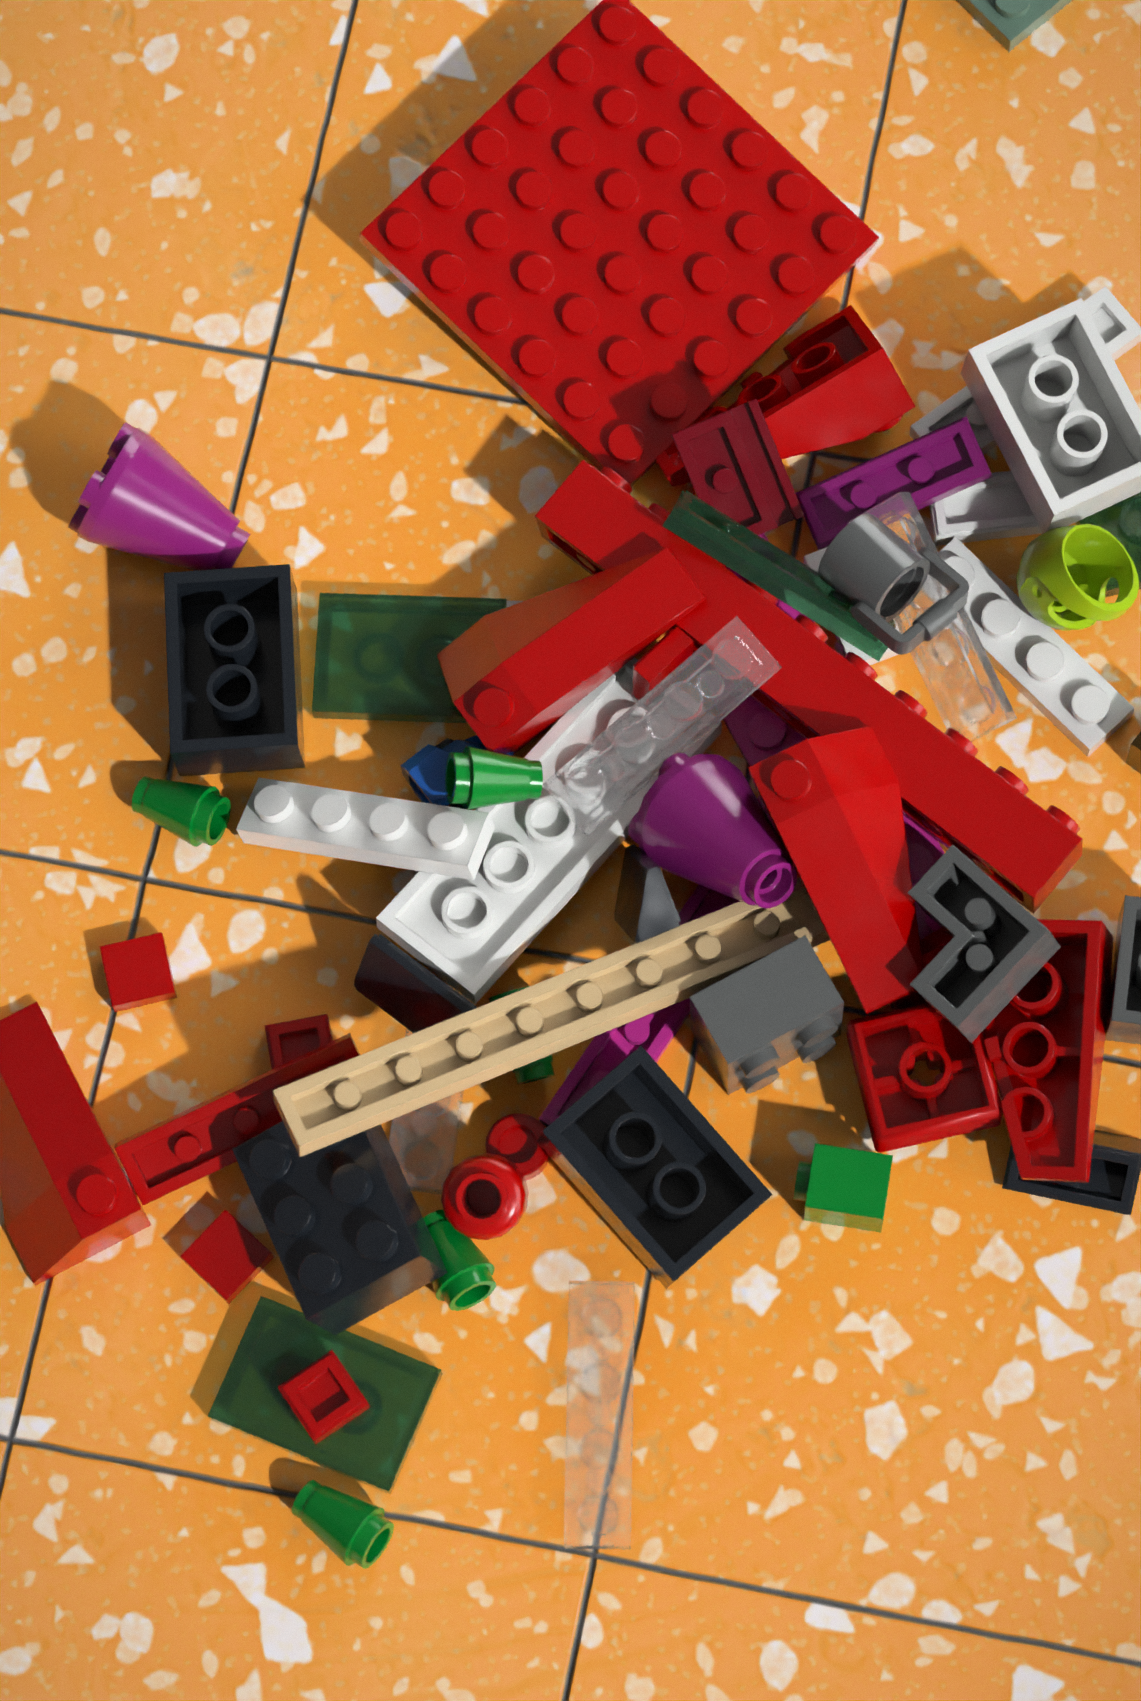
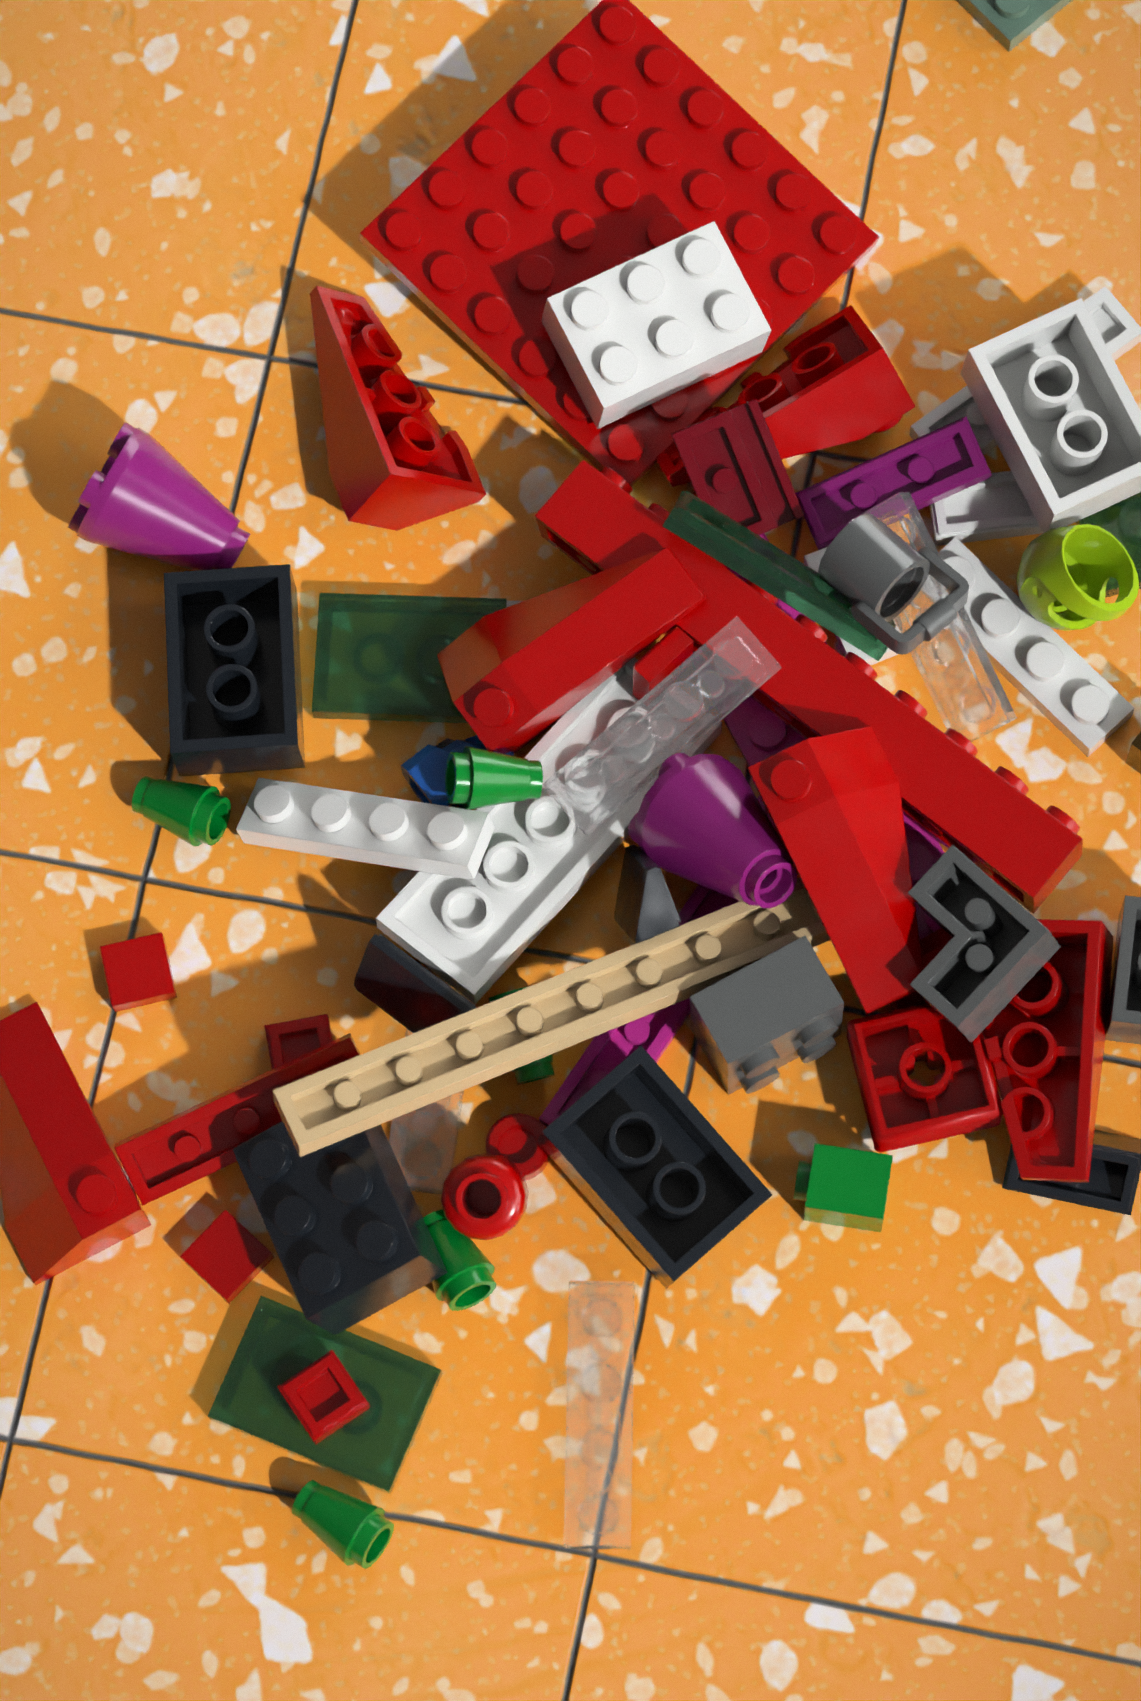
(381, 438): none -> red wedge
(655, 324): none -> white brick

